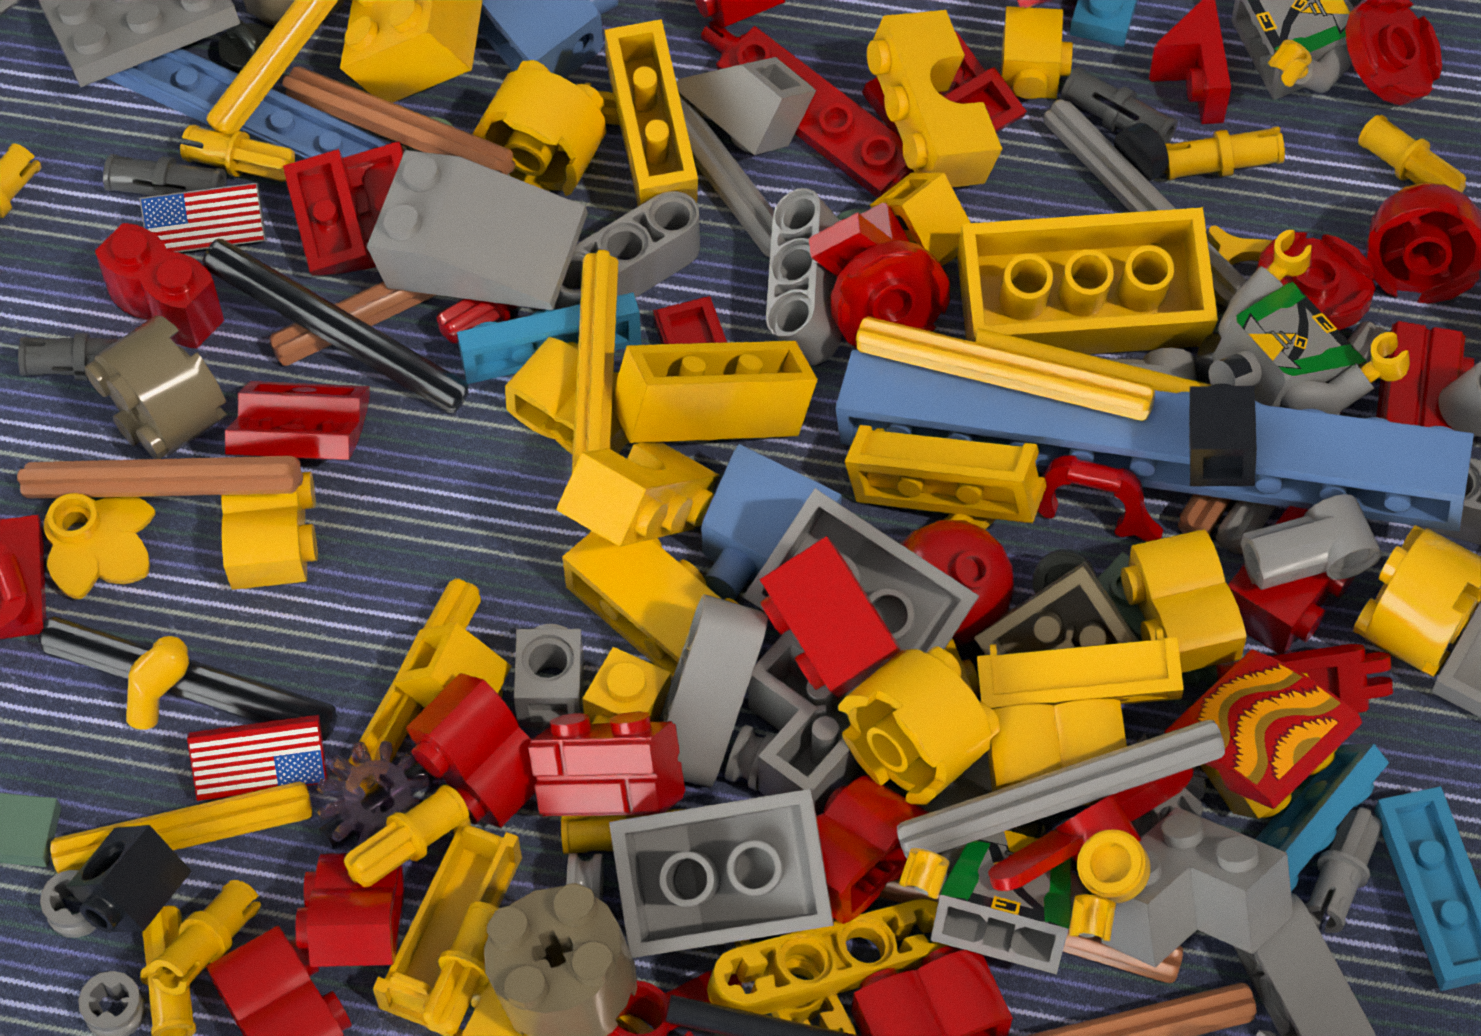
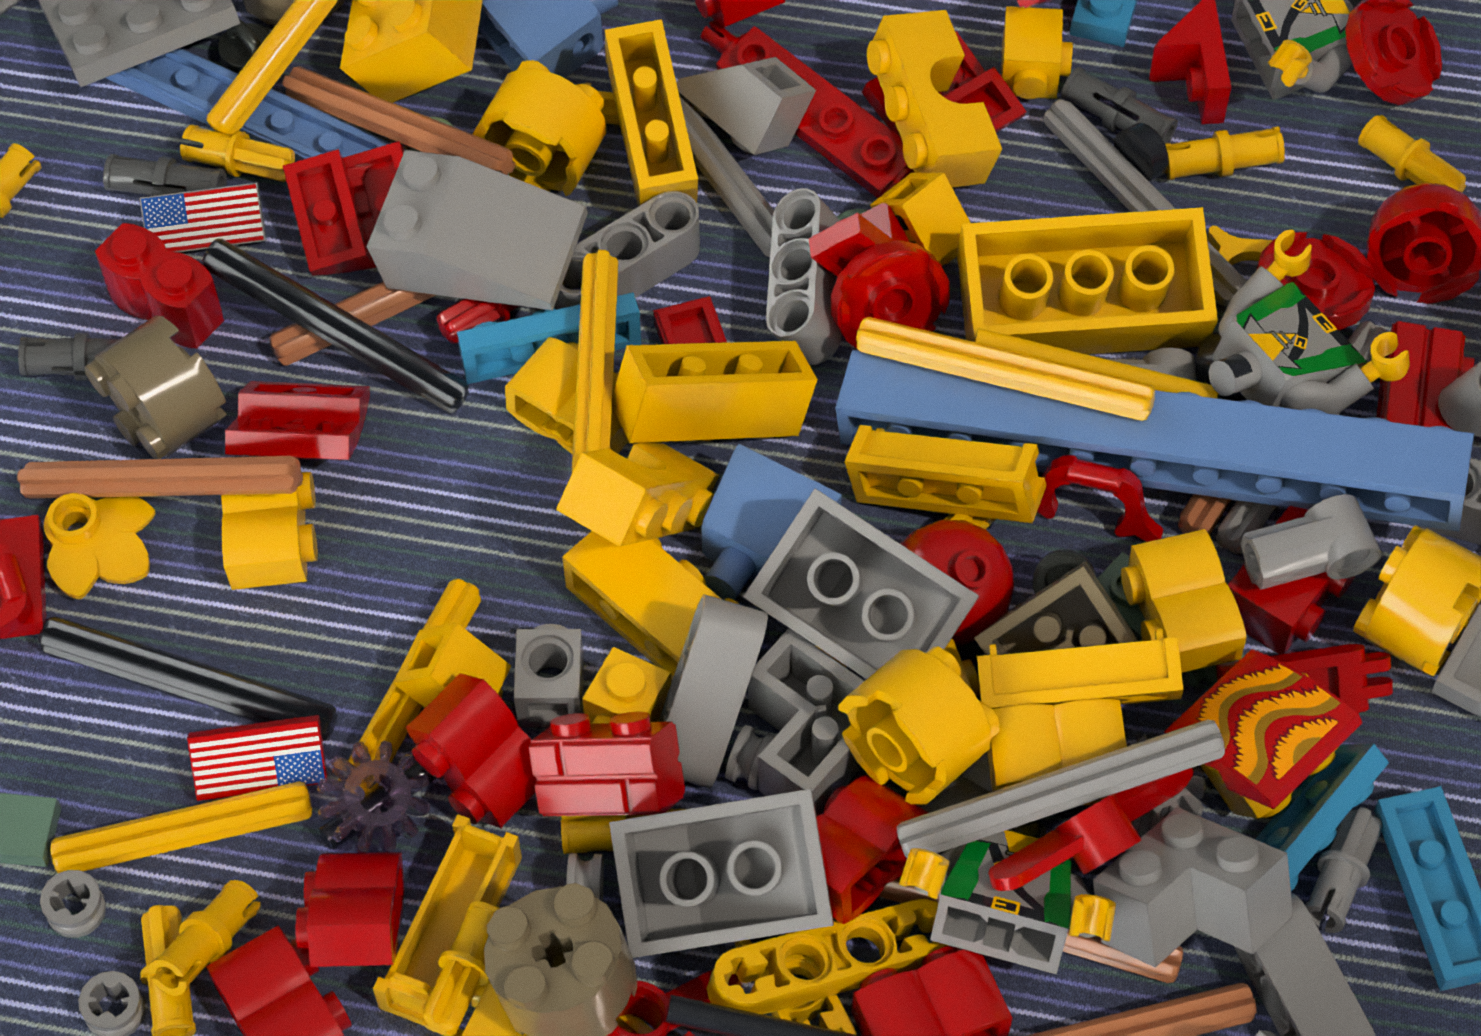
(128, 880): black brick -> none
(151, 678): yellow arm -> none
(406, 836): yellow axle -> none
(829, 617): red brick -> none
(1113, 865): yellow tile -> none
(1222, 435): black brick -> none

